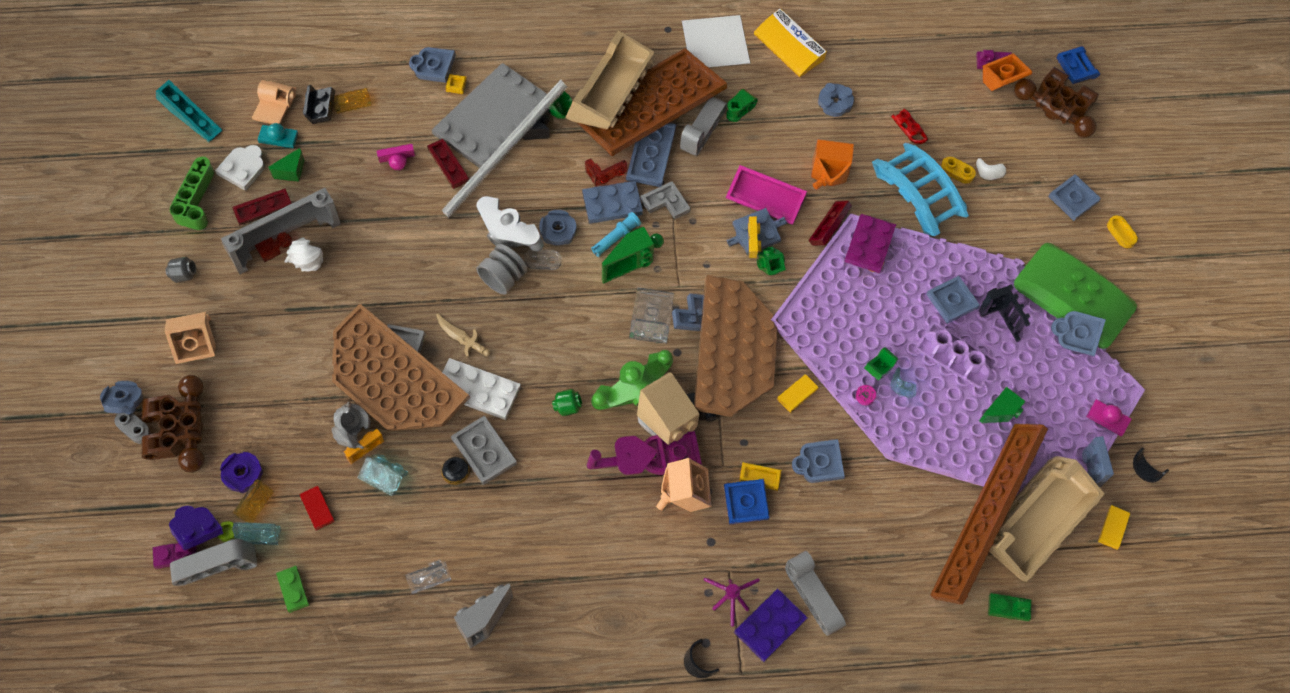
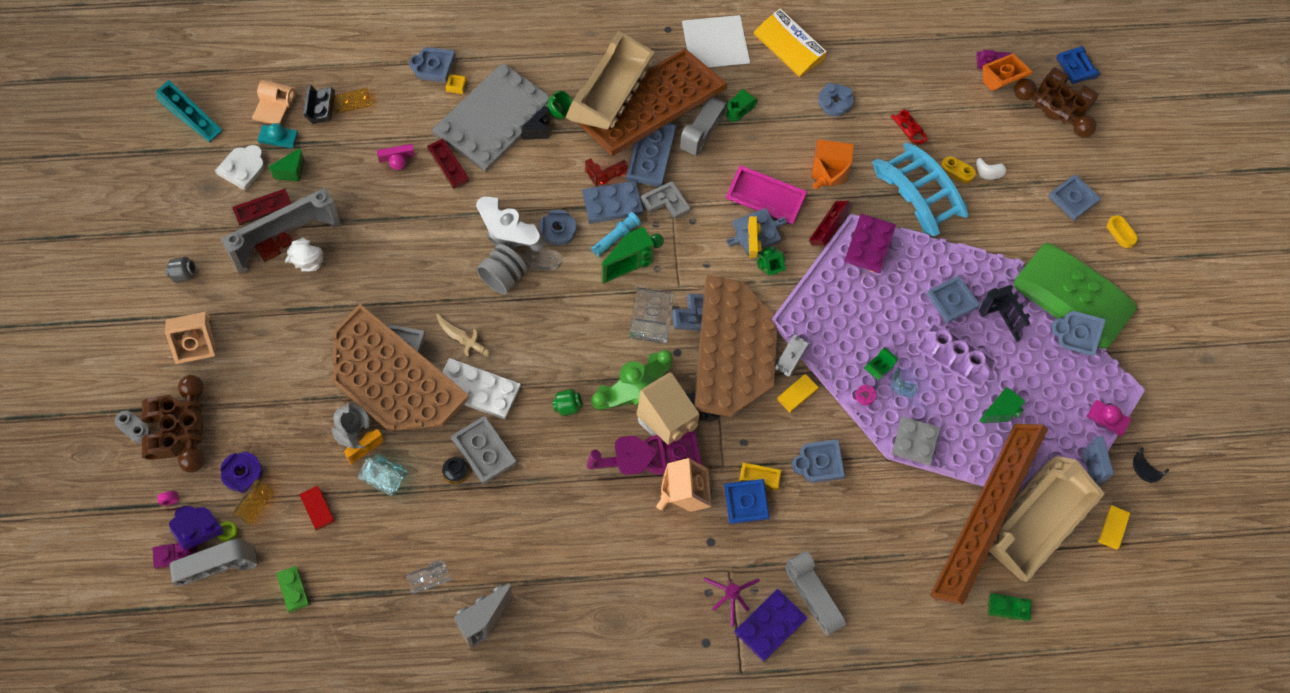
(112, 400): sand blue plate -> none
(168, 498): none -> dark pink tile
(201, 174): bright green beam -> none
(257, 533): clear light blue bracket -> none
(517, 133): white axle -> none
(692, 668): black helmet -> none
(792, 355): none -> light grey hinge
(915, 440): none -> light grey plate

